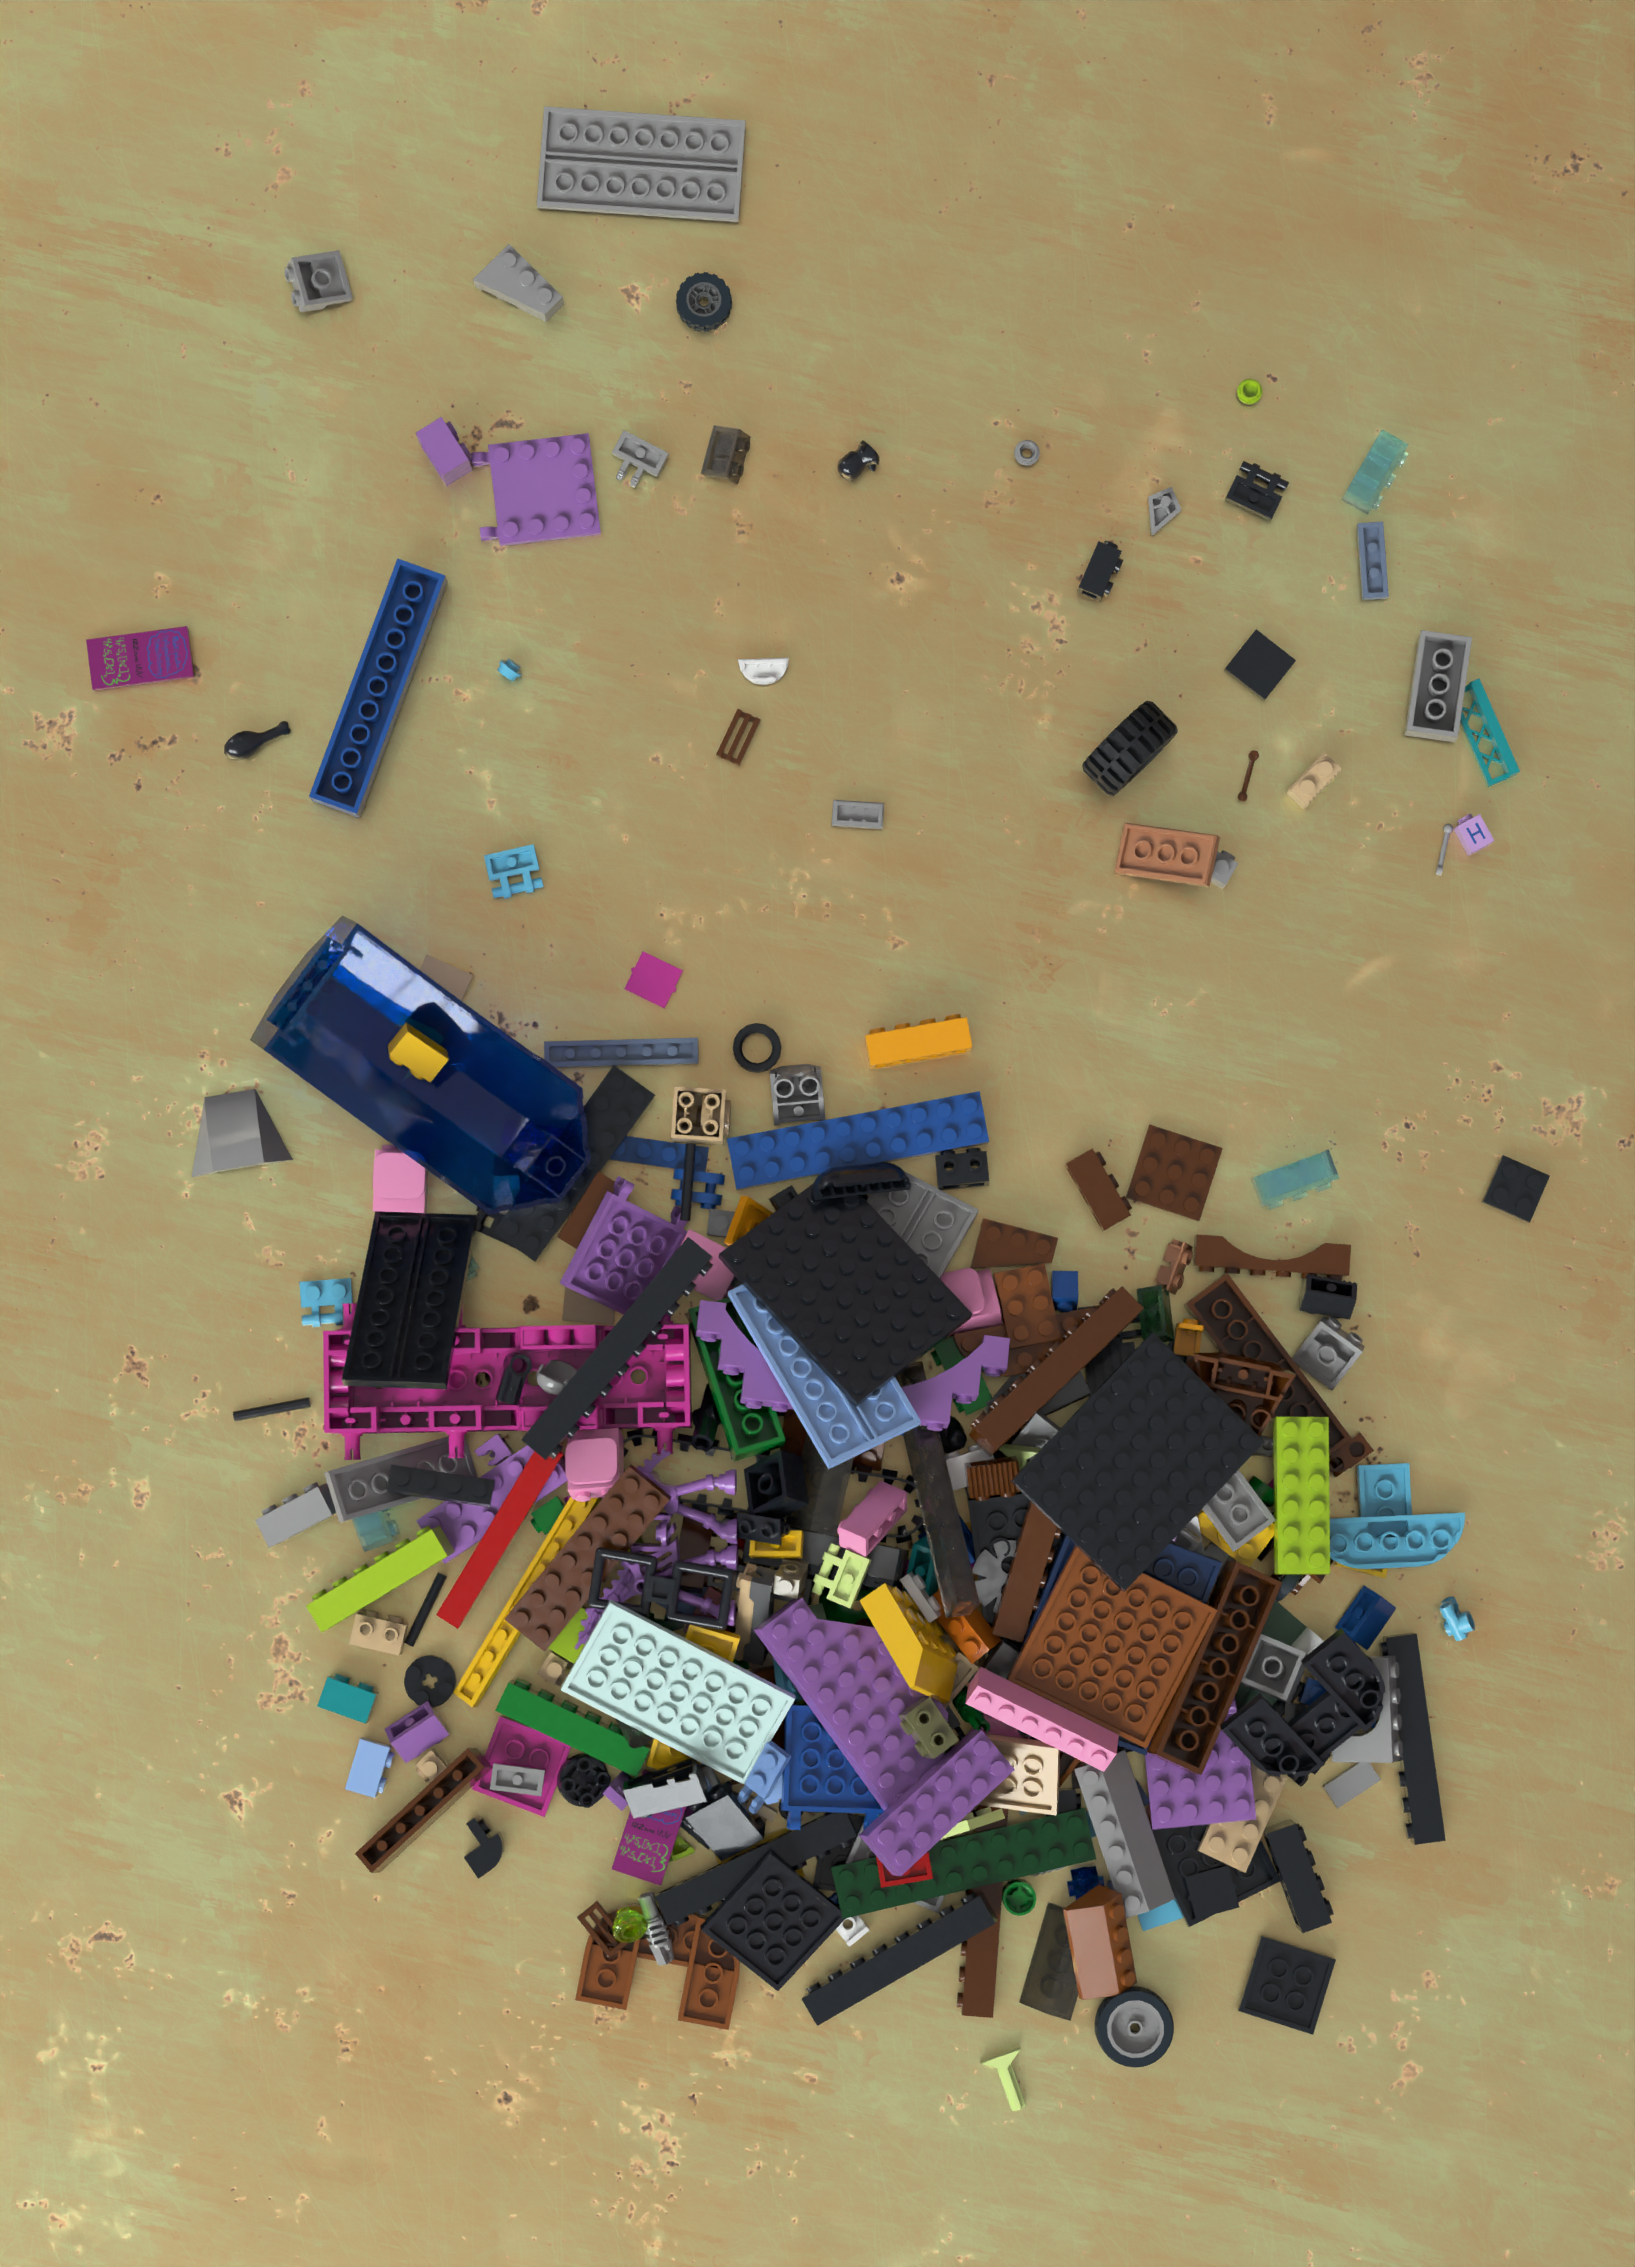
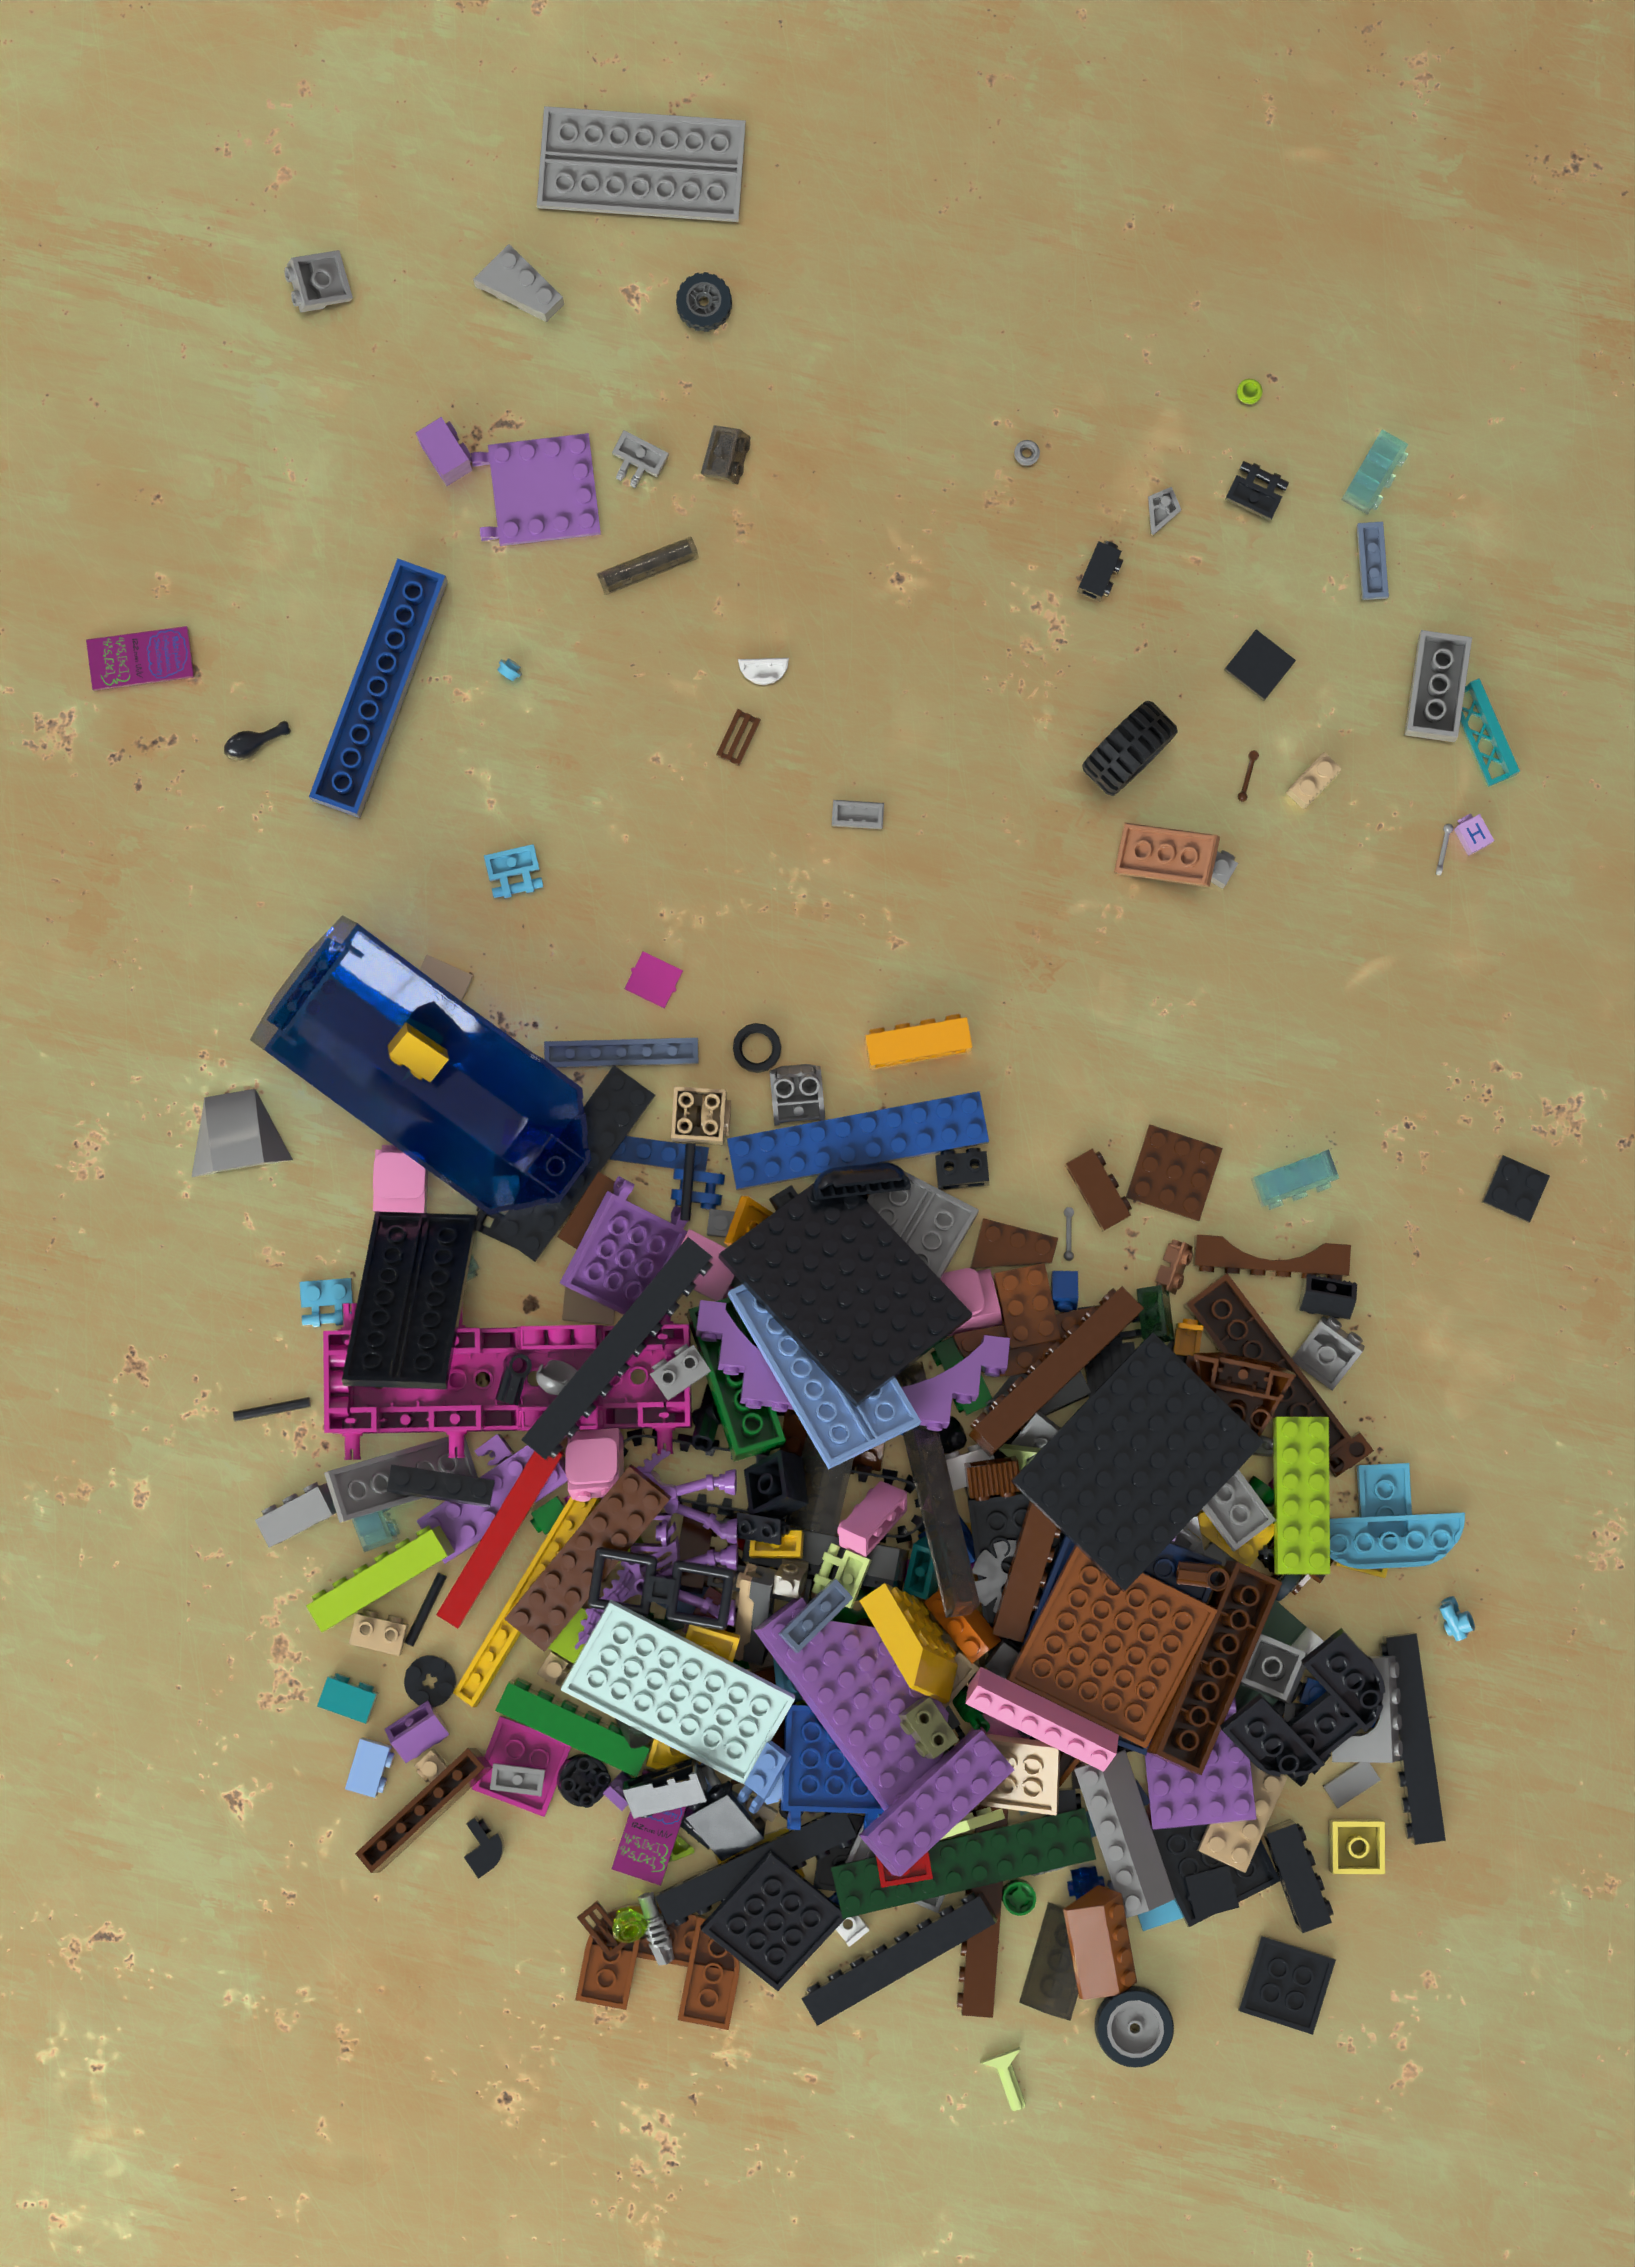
(647, 565): none -> clear smoke brick
(679, 1372): none -> light grey brick
(815, 1615): none -> sand blue plate
(855, 462): black animal -> none
(928, 1605): white plate -> none
(1068, 1212): none -> light grey hinge
(1199, 1575): none -> reddish brown piece
(1267, 1557): none -> black axle
(1357, 1846): none -> light yellow brick
(1366, 1617): blue panel -> none

